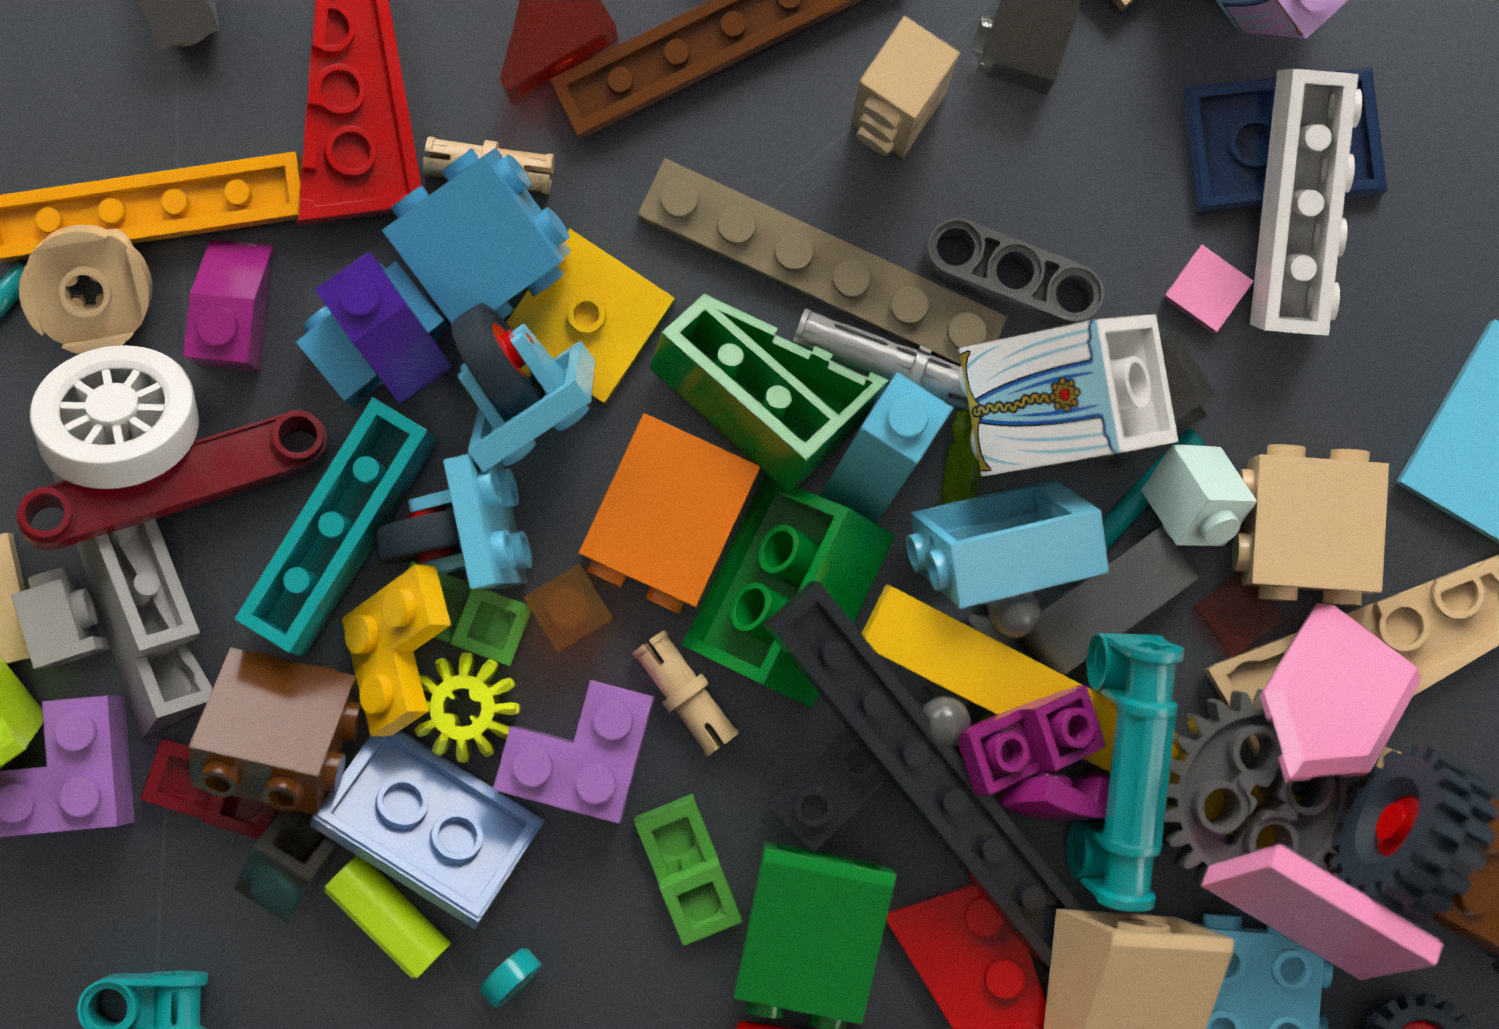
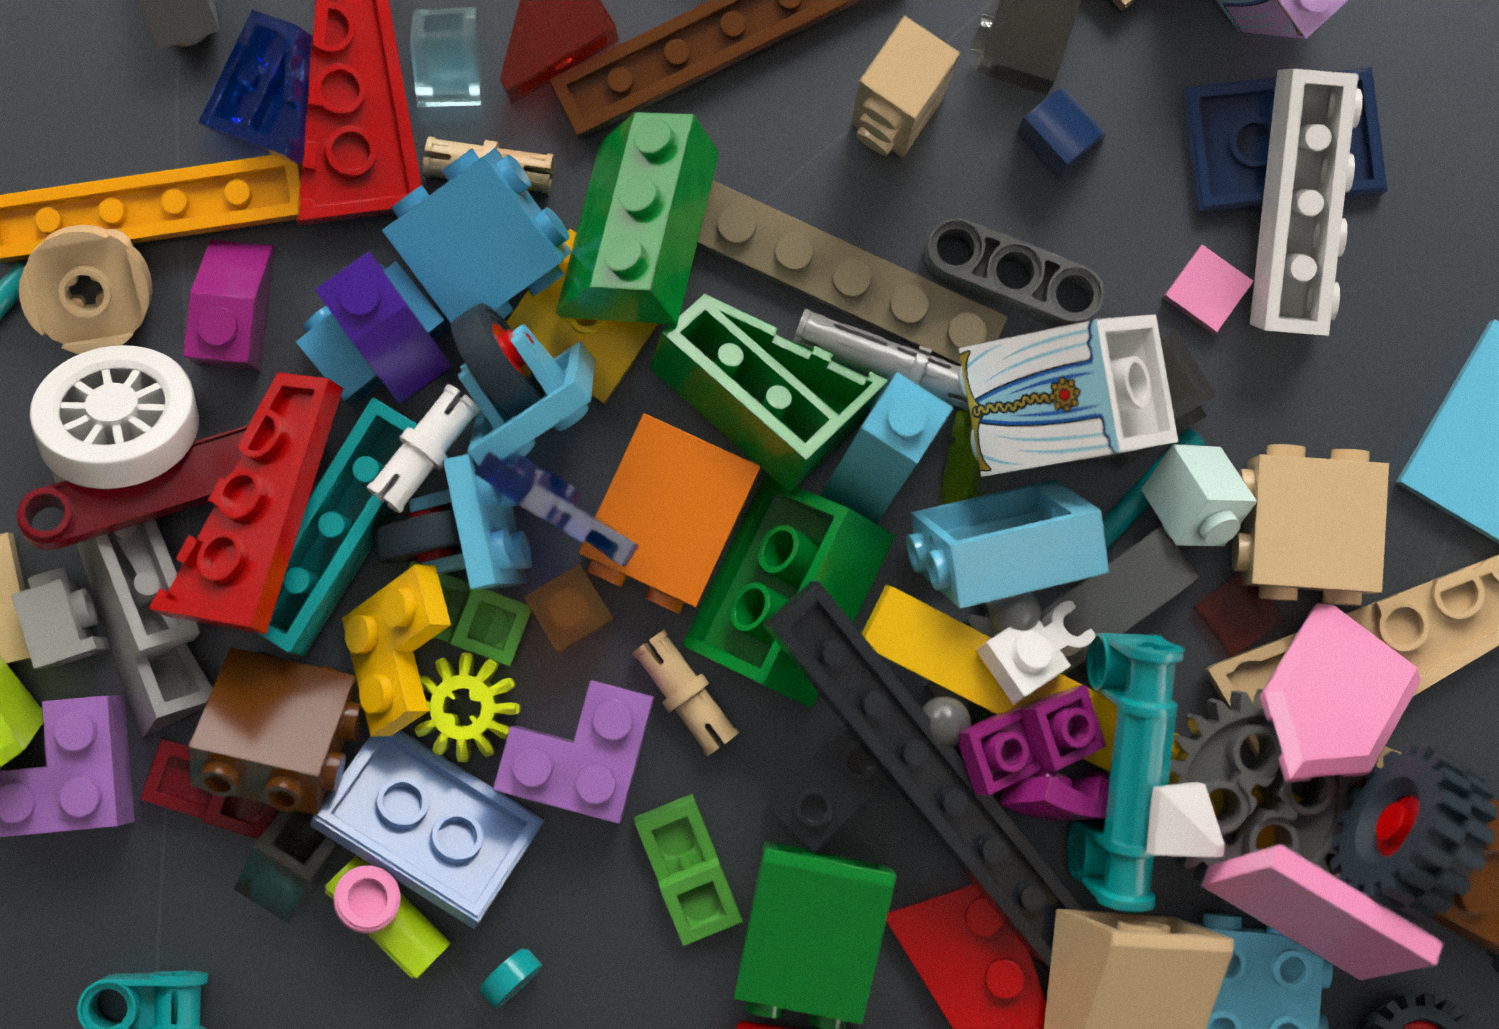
(246, 544): none -> red wing
(264, 88): none -> clear blue wing
(366, 899): none -> bright pink tile
(423, 448): none -> white pin
(446, 57): none -> clear light blue brick
(555, 502): none -> clear blue wing
(640, 221): none -> green slope
(1033, 657): none -> white plate
(1060, 131): none -> dark blue brick
(1183, 822): none -> white slope

